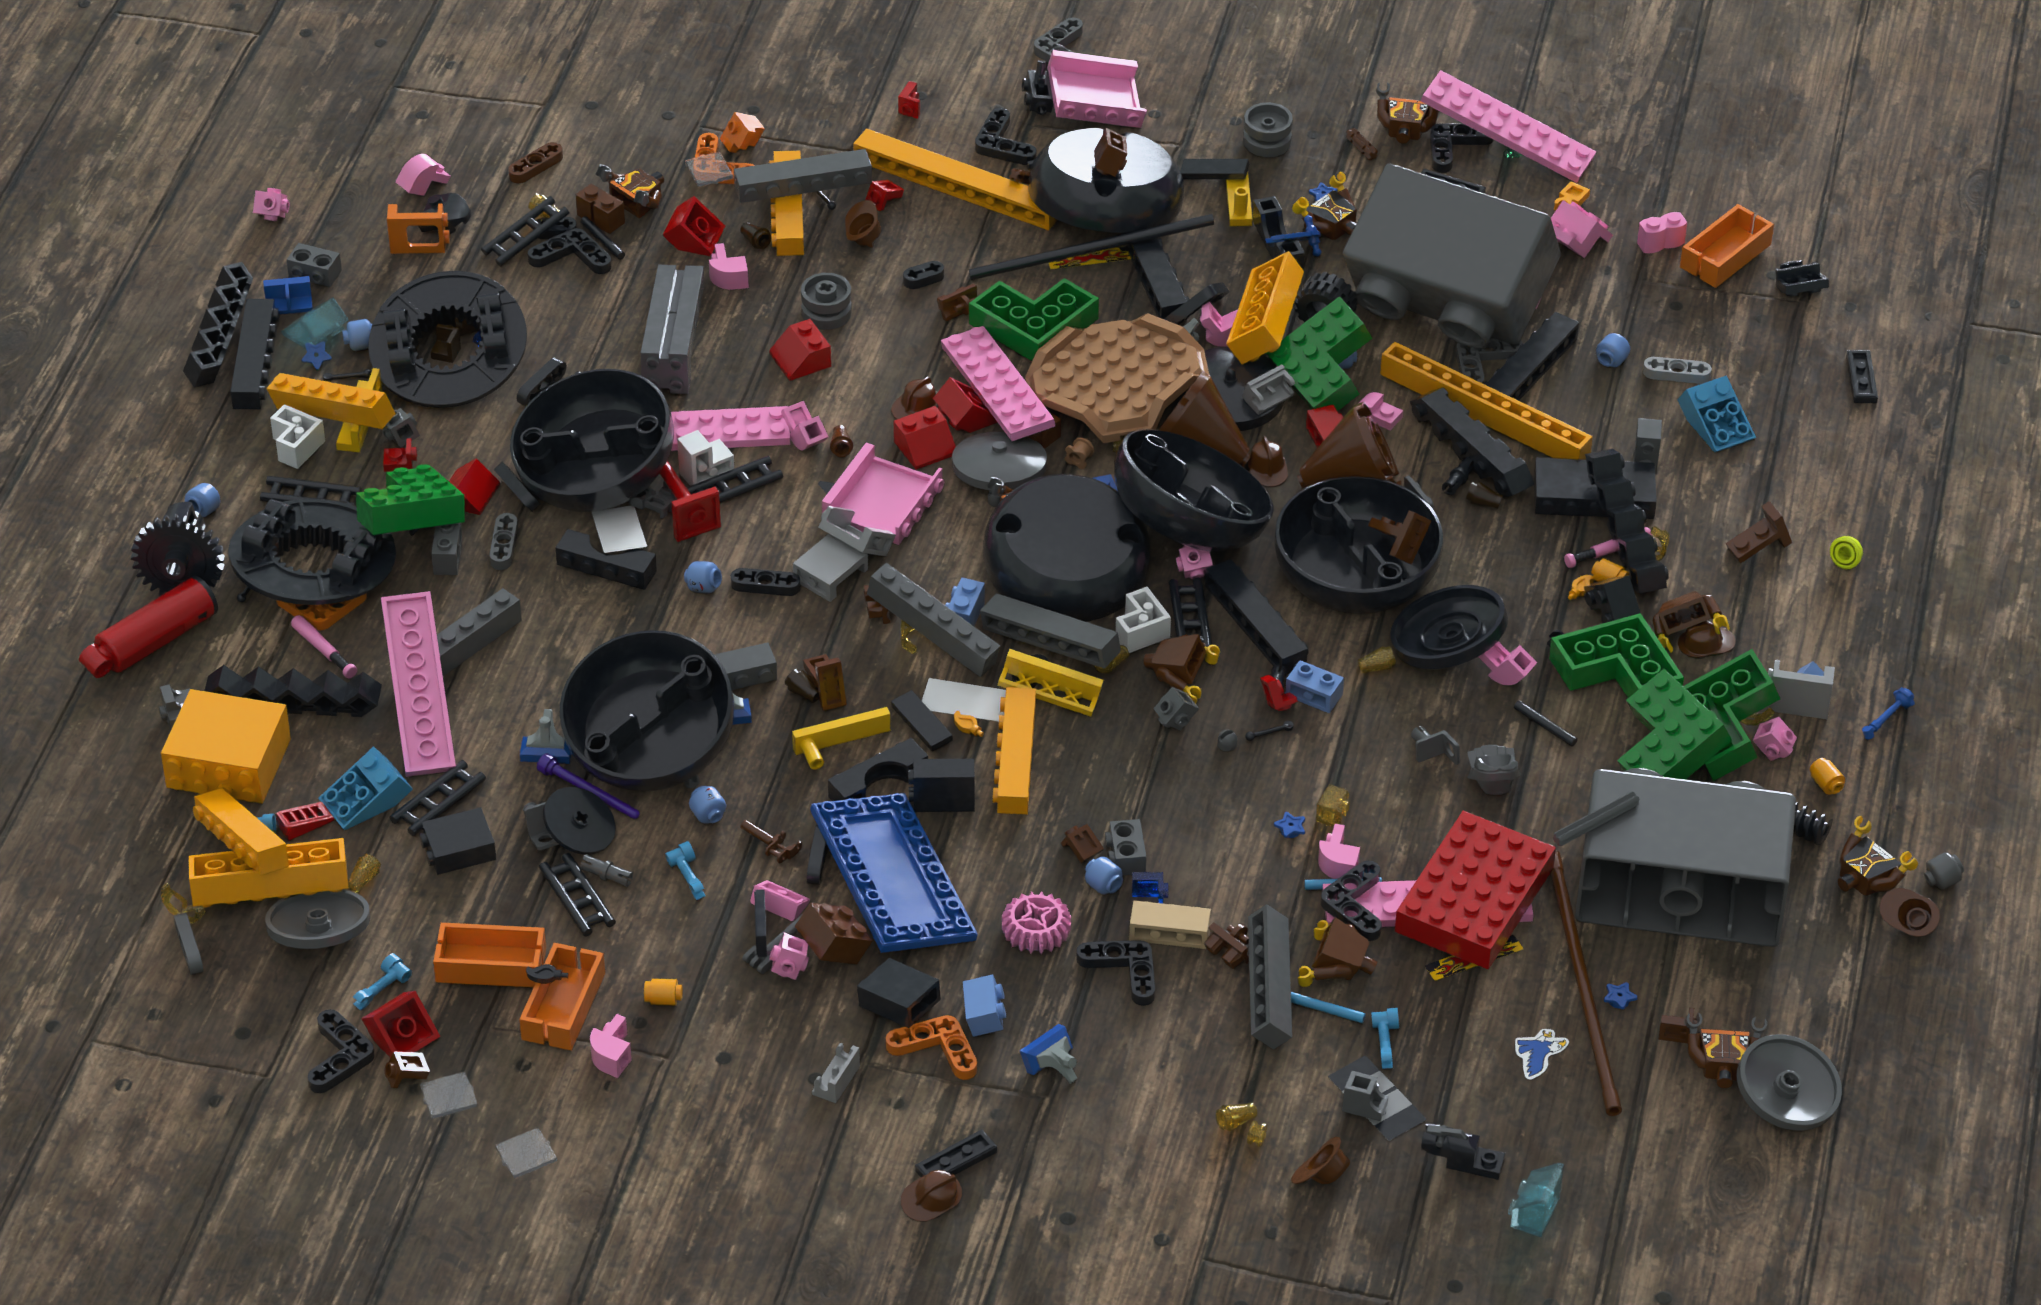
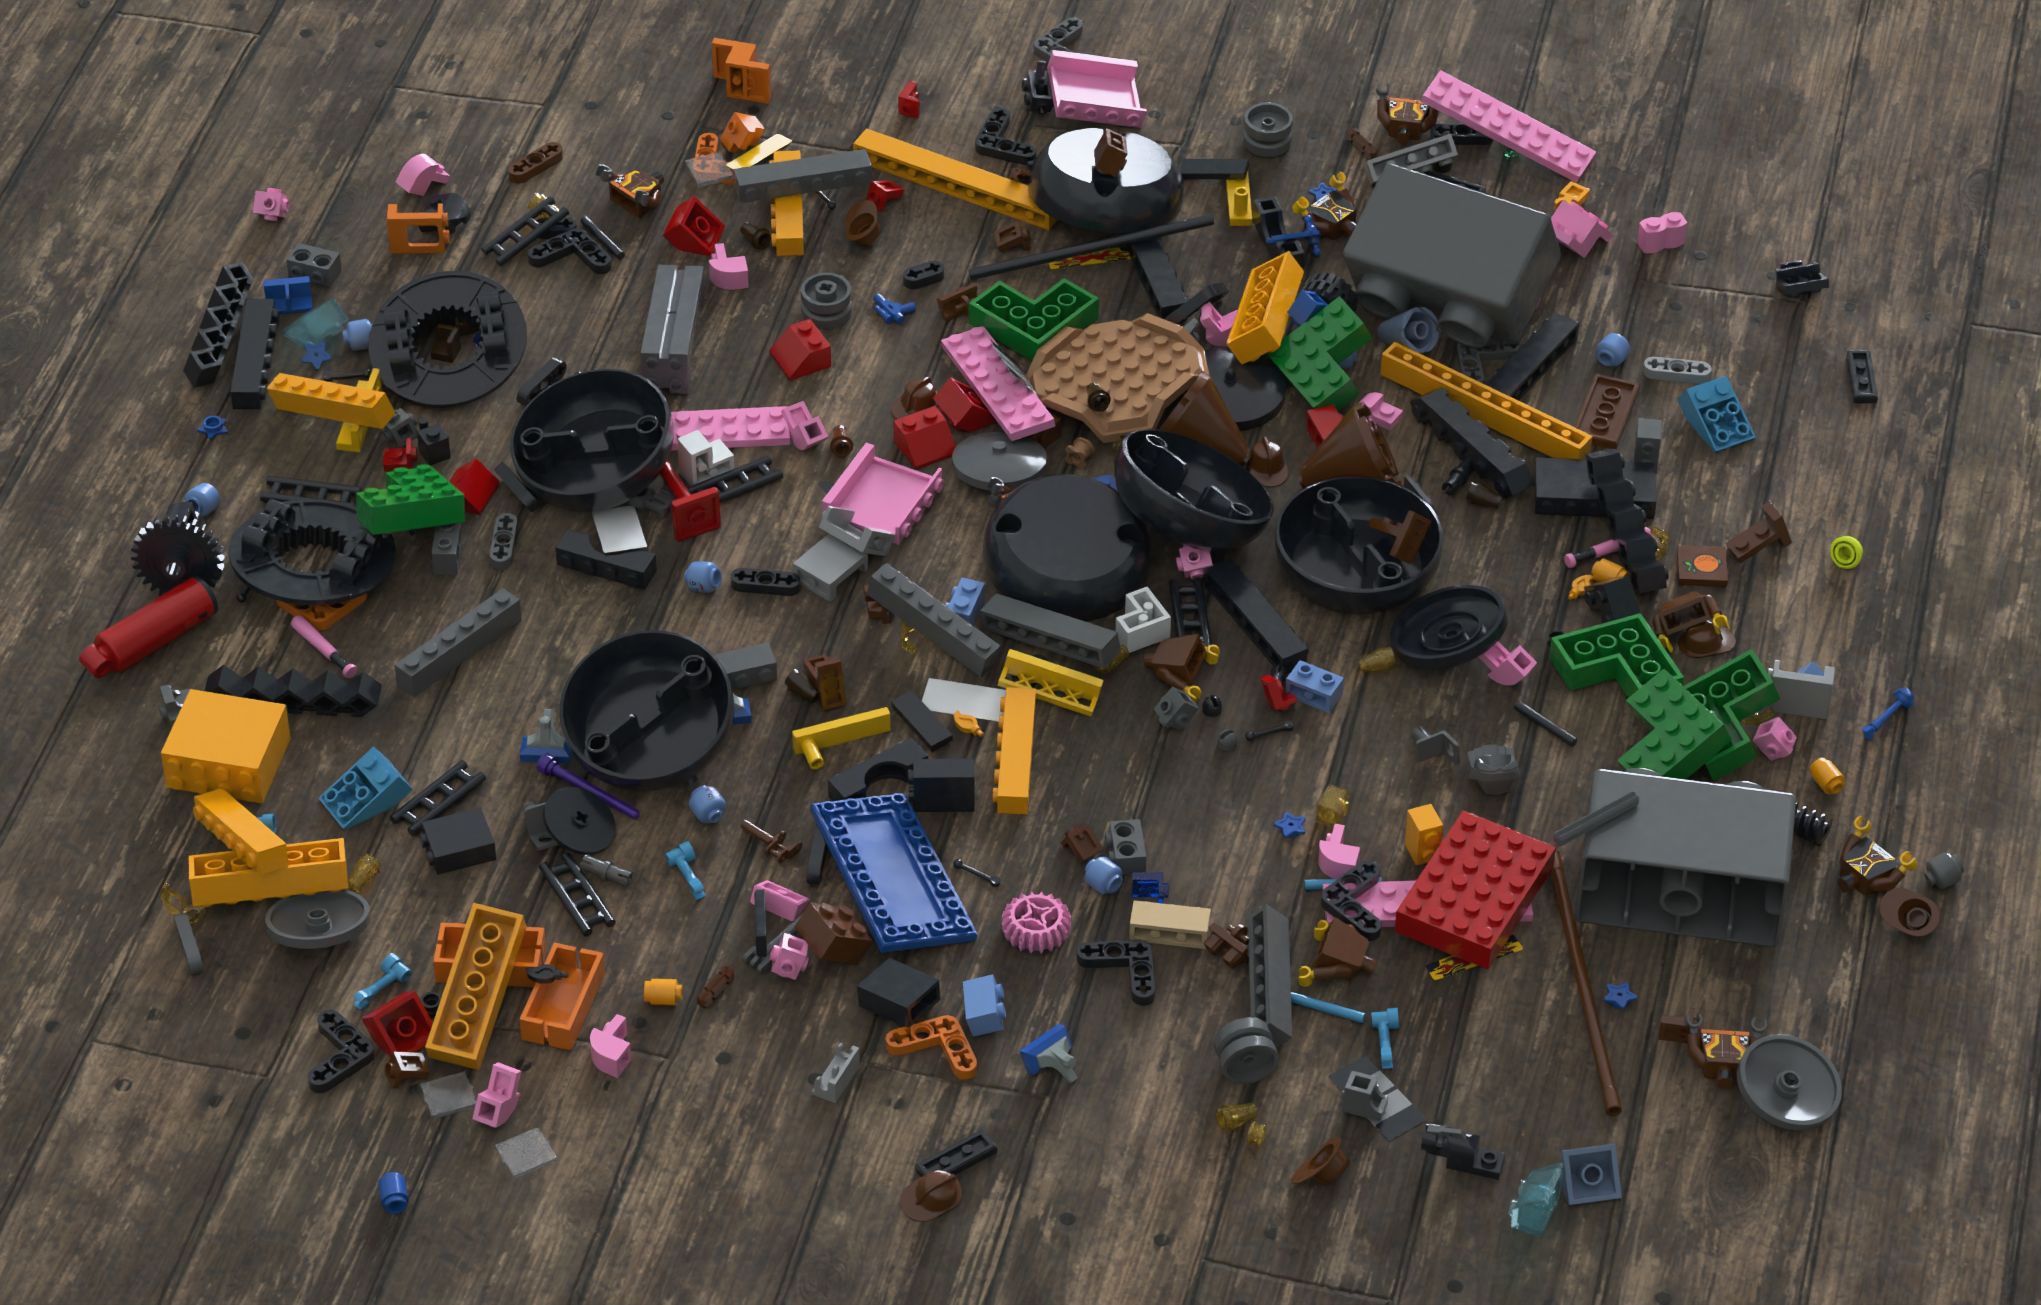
(212, 426): none -> blue plate
(291, 824): red slope -> none
(296, 435): white brick -> none
(393, 1192): none -> blue brick
(418, 684): bright pink plate -> none
(431, 1002): none -> black plate
(433, 442): none -> black brick
(476, 986): none -> light orange brick
(501, 1097): none -> bright pink brick
(600, 208): reddish brown piece -> none
(715, 986): none -> reddish brown axle
(743, 74): none -> orange bracket
(759, 152): none -> sticker
(892, 311): none -> blue piece
(994, 881): none -> black hinge
(1011, 236): none -> reddish brown bracket
(1014, 367): none -> sticker
(1097, 397): none -> dark brown cone
(1208, 706): none -> black hinge
(1246, 1050): none -> dark grey wheel
(1268, 389): light grey hinge -> none
(1305, 307): none -> blue brick
(1411, 329): none -> sand blue cone
(1414, 158): none -> light grey brick
(1423, 833): none -> light orange brick
(1537, 1050): sticker -> none
(1590, 1174): none -> sand blue slope
(1607, 409): none -> reddish brown tile
(1702, 565): none -> reddish brown tile
(1726, 245): orange piece -> none

